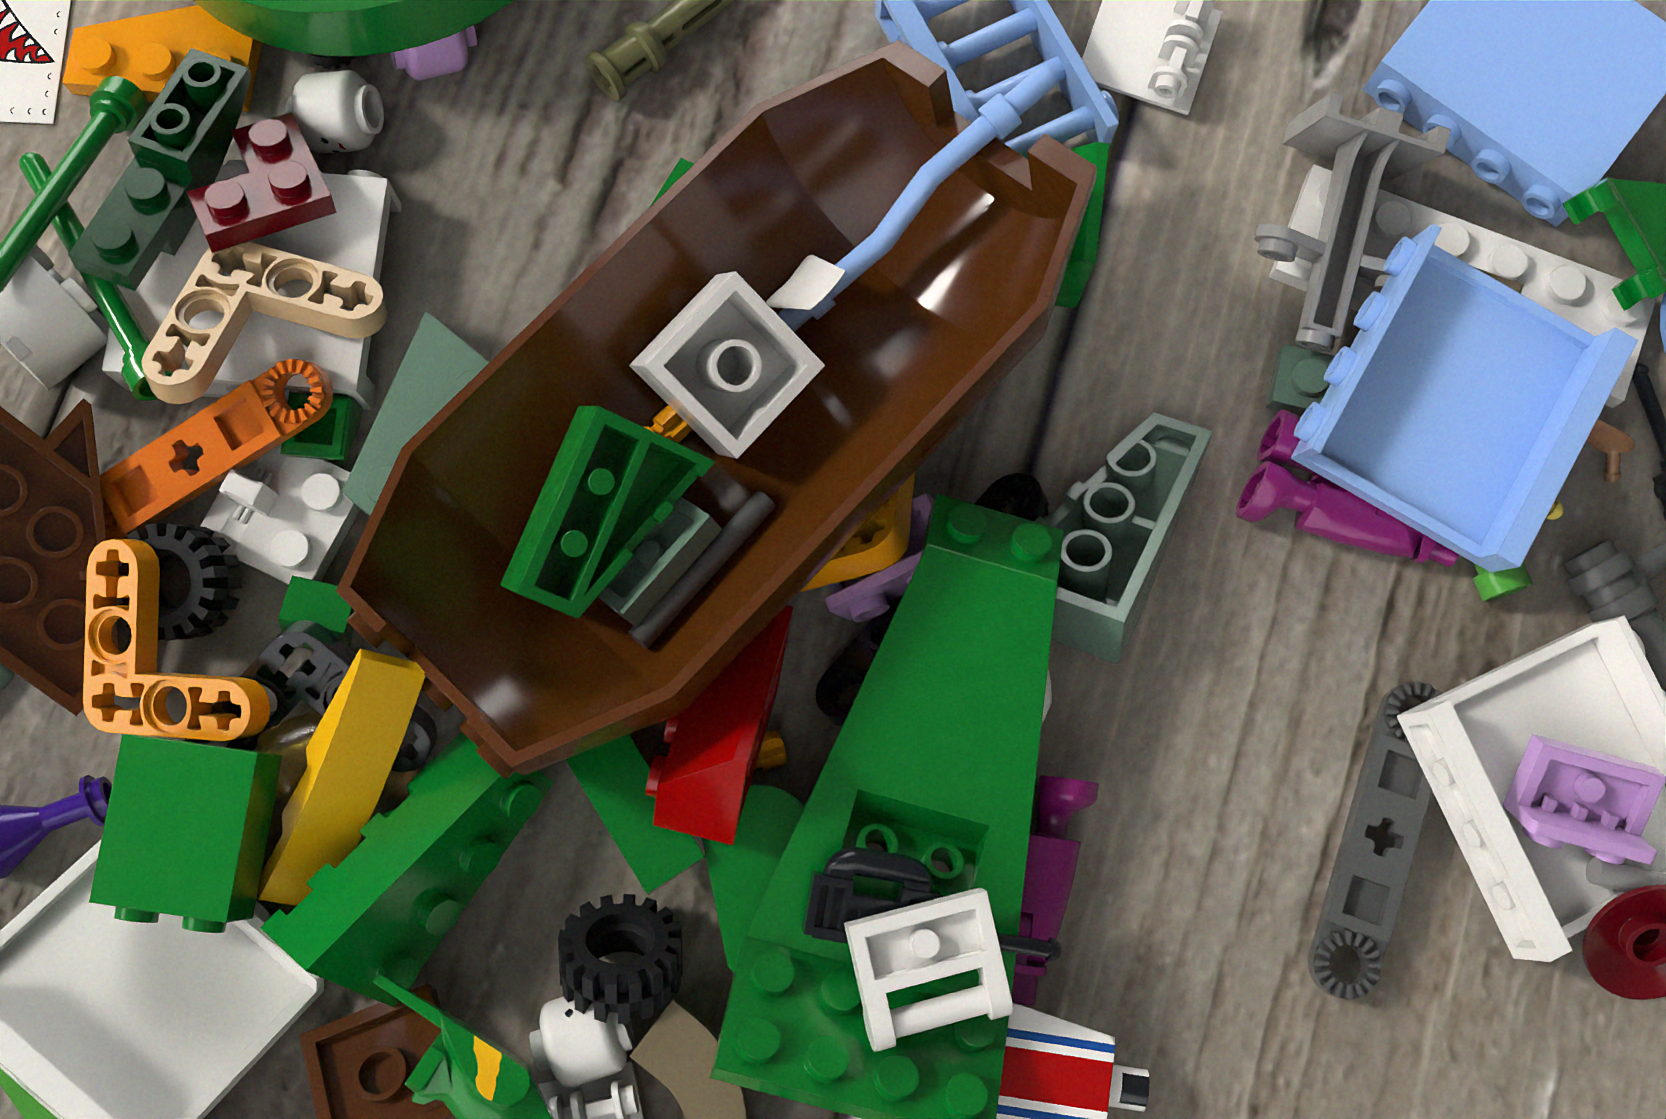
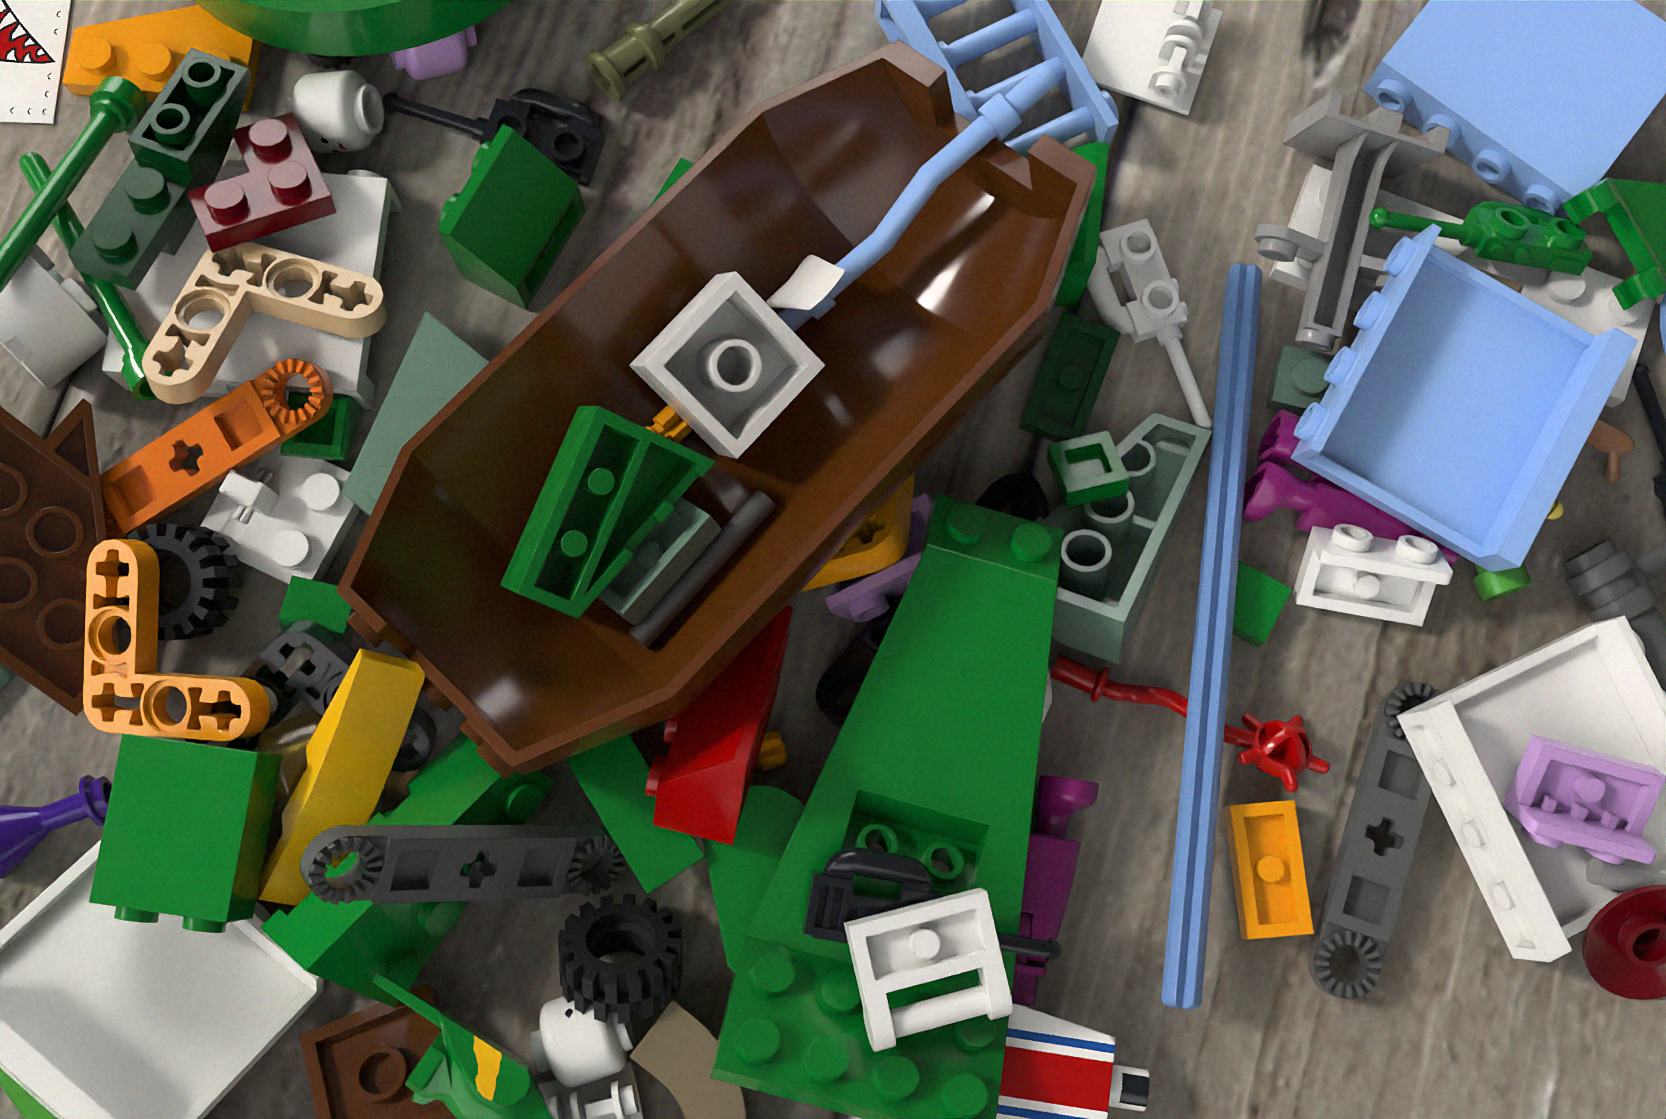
(428, 860): none -> dark grey piece
(510, 218): none -> green slope
(570, 148): none -> black piece
(1069, 379): none -> dark green plate
(1087, 469): none -> green tile
(1153, 298): none -> white piece
(1212, 644): none -> medium blue axle
(1257, 604): none -> green tile
(1268, 870): none -> light orange plate
(1272, 746): none -> red piece
(1370, 575): none -> white bracket
(1506, 235): none -> green piece

